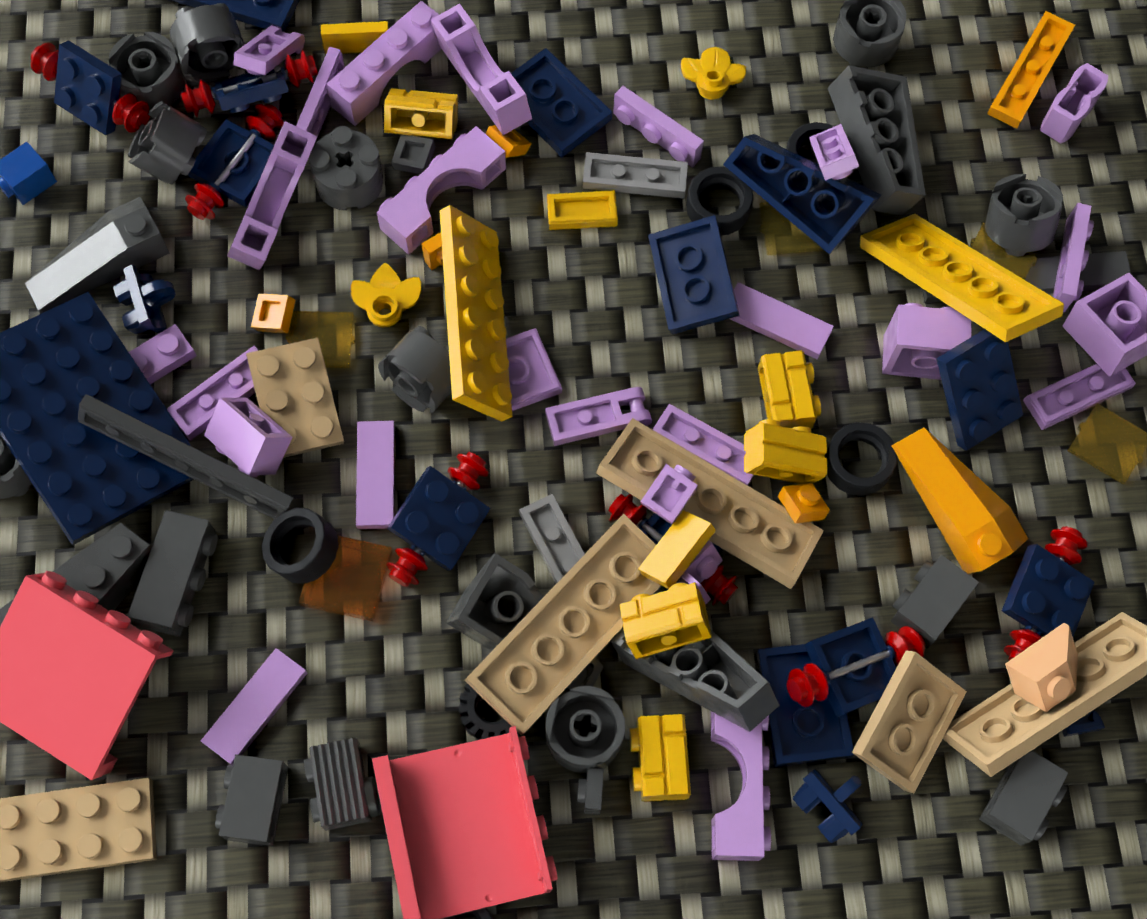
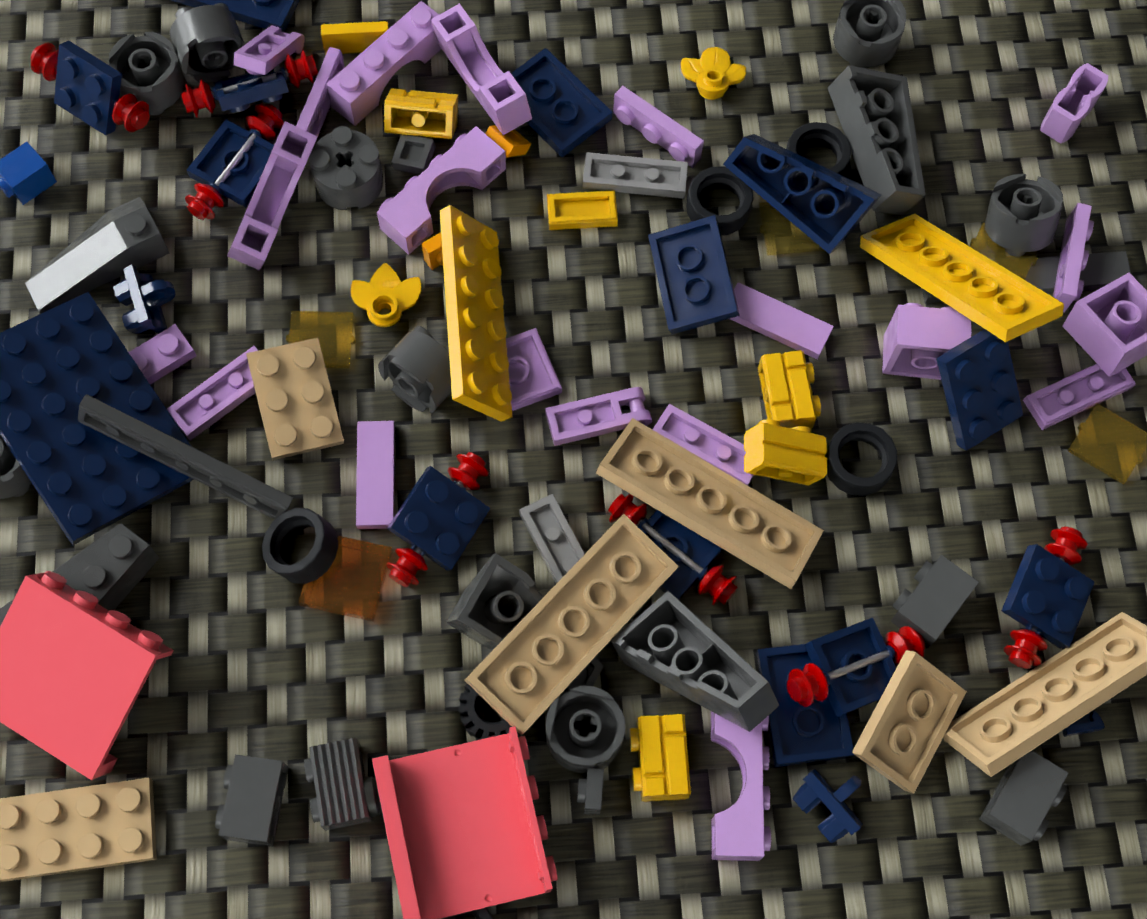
(166, 143): dark grey brick -> none
(173, 573): dark grey brick -> none
(247, 436): lavender brick -> none
(254, 706): lavender tile -> none
(273, 313): light orange plate -> none
(665, 620): yellow brick -> none
(670, 492): lavender bracket -> none
(677, 549): yellow tile -> none
(702, 568): lavender bracket -> none
(803, 503): light orange plate -> none
(834, 153): lavender plate -> none
(966, 510): light orange wedge -> none
(1031, 69): light orange plate -> none
(1046, 669): light nougat slope -> none

